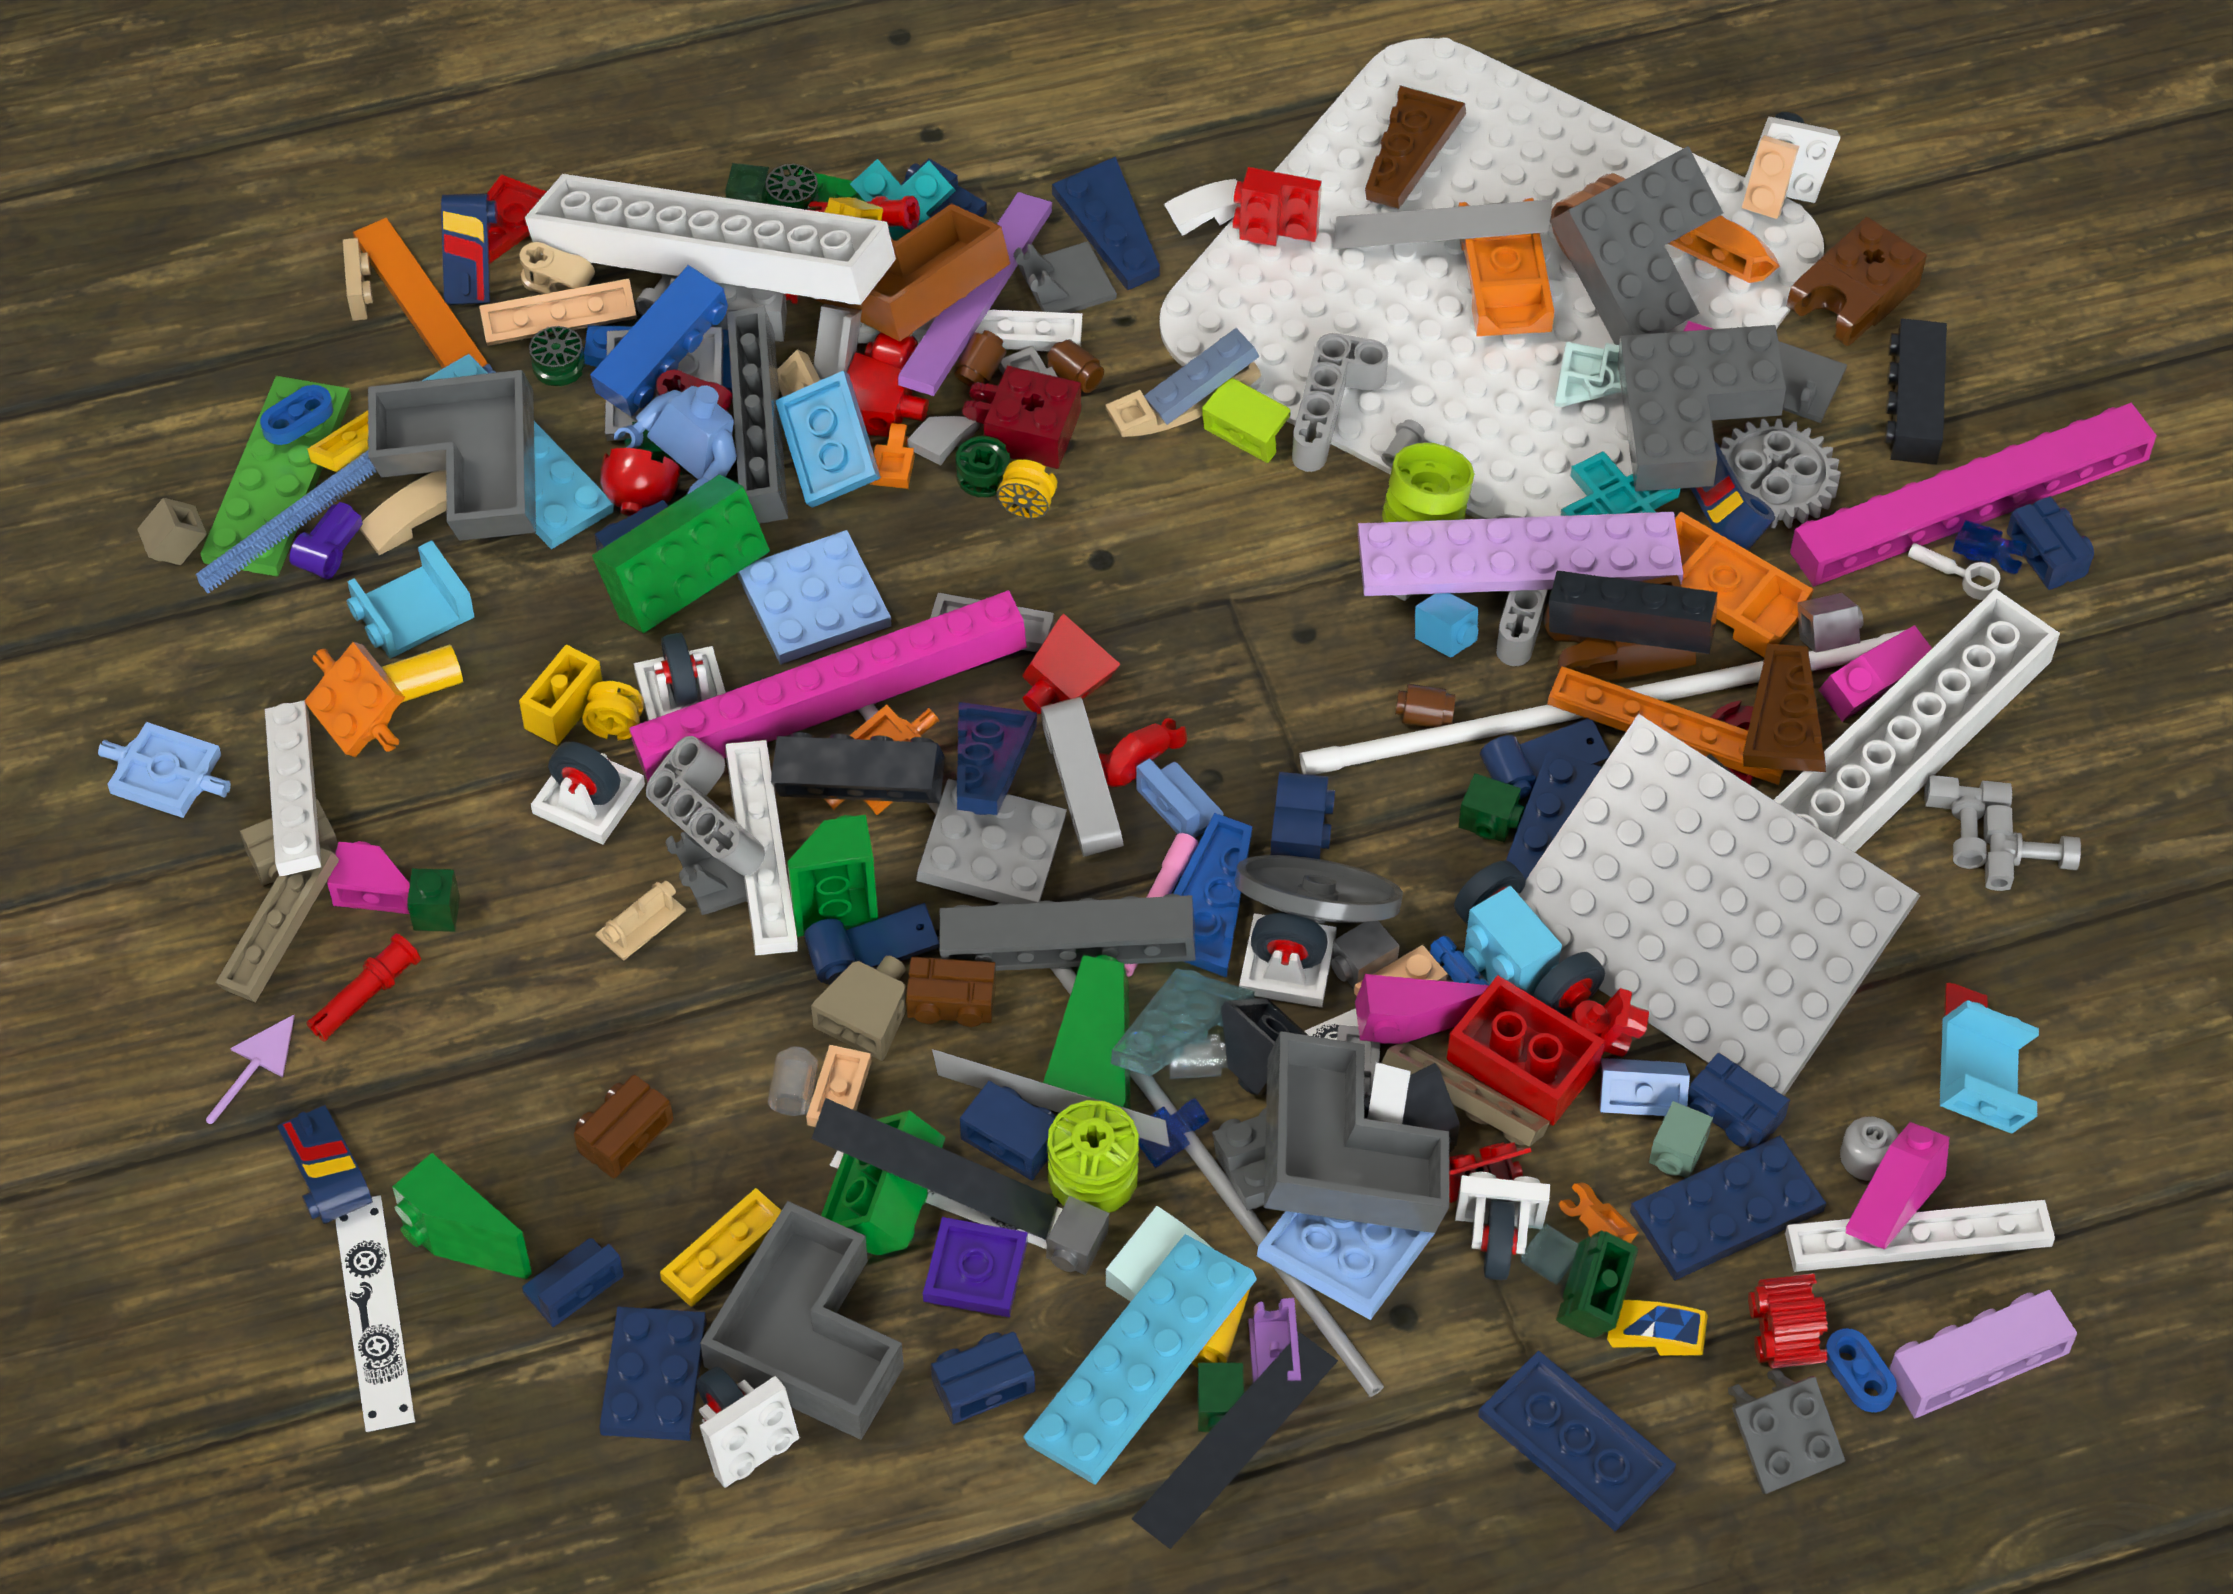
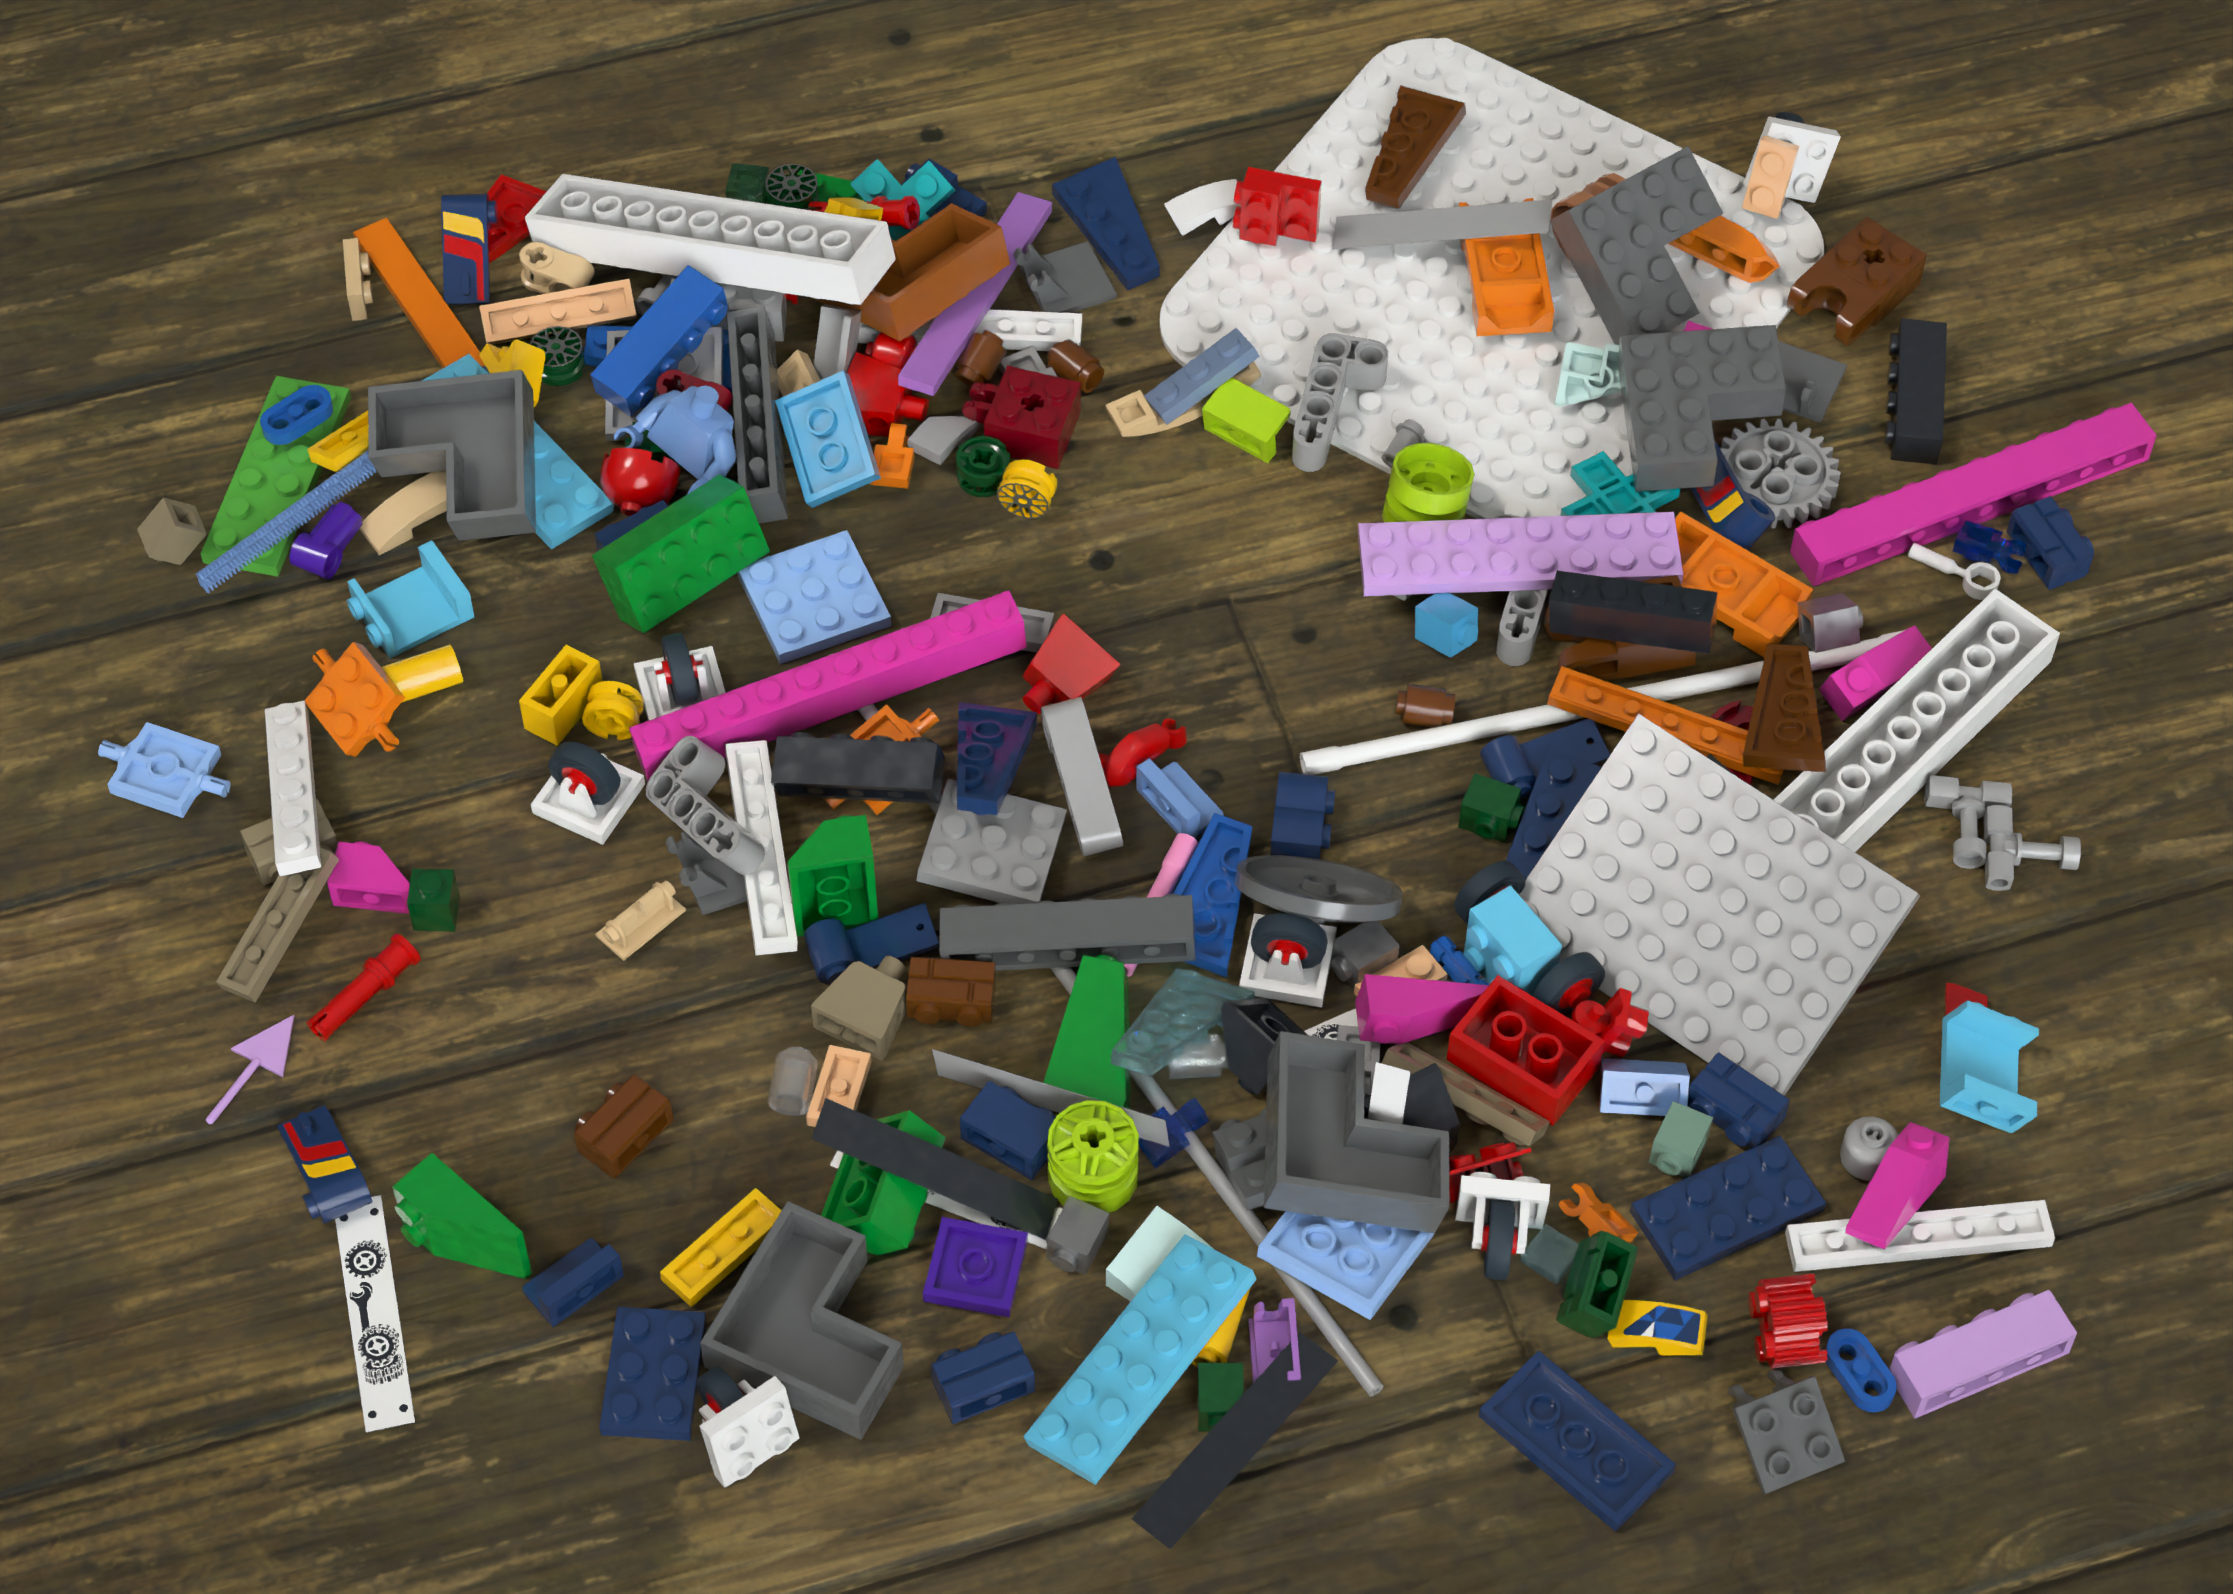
(516, 357): none -> yellow slope

